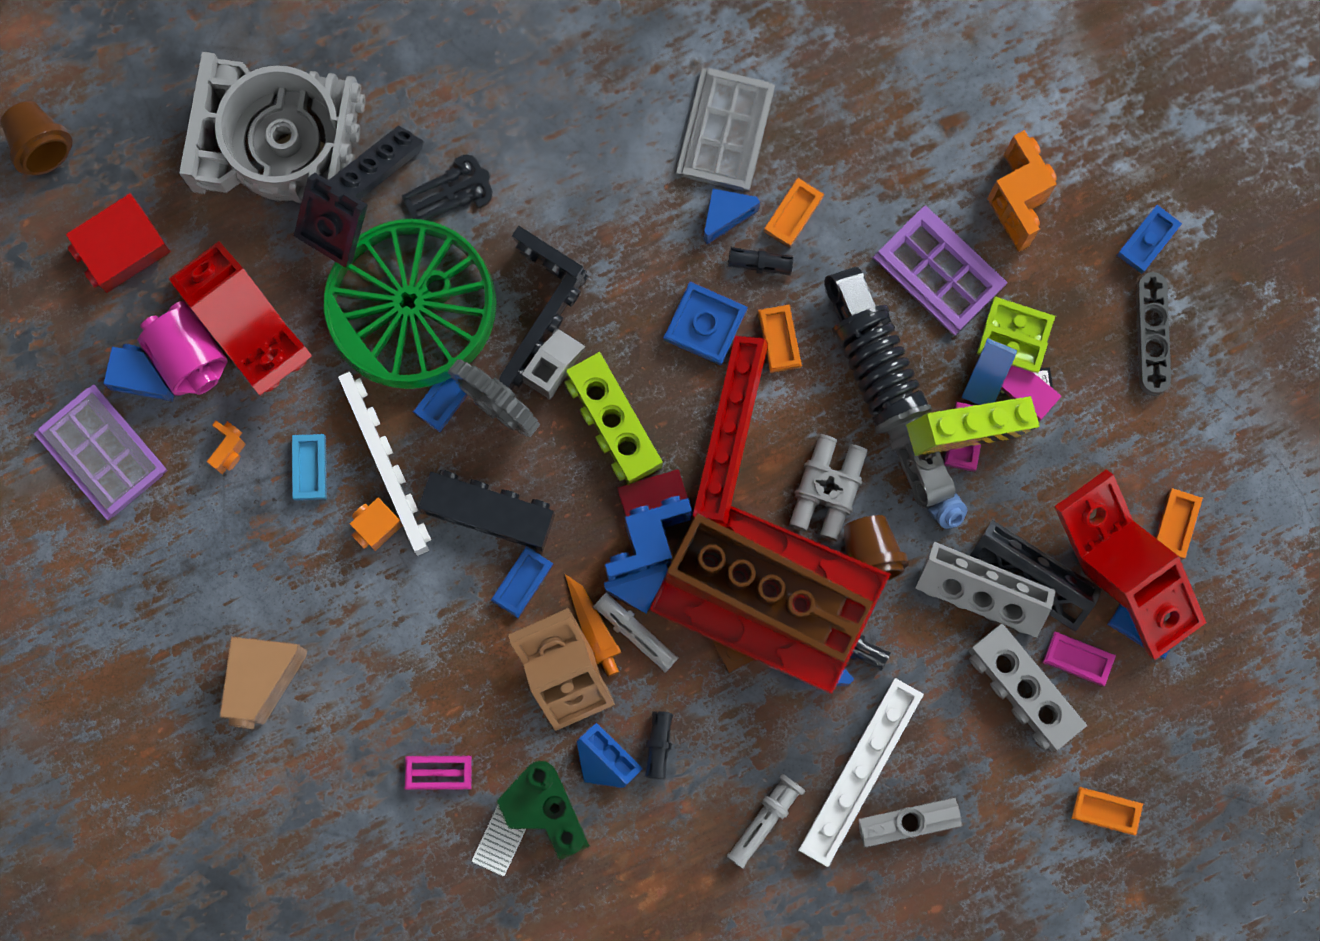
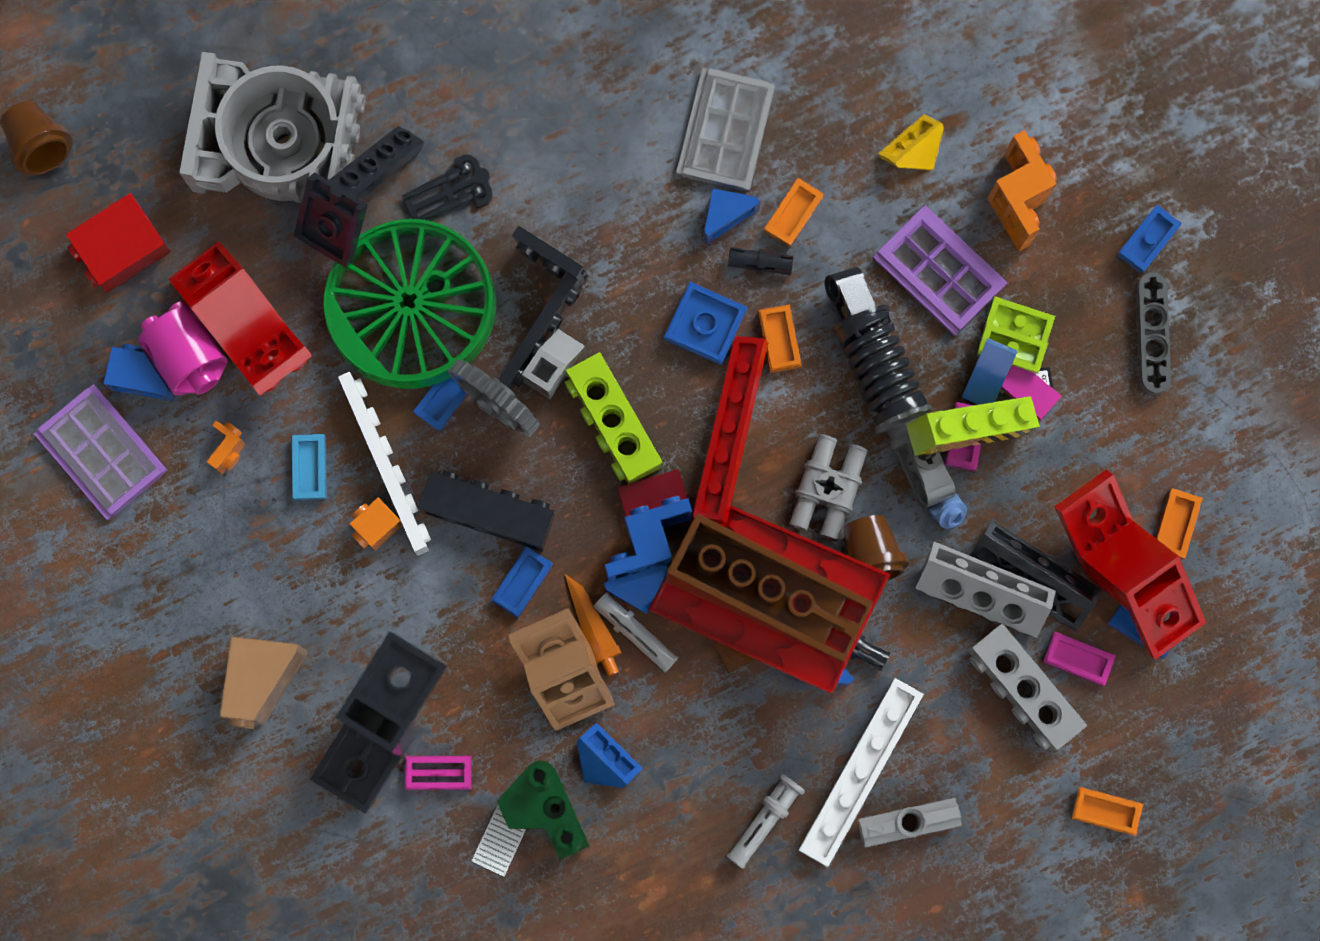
(378, 722): none -> black bracket
(658, 745): black pin -> none
(915, 146): none -> yellow slope

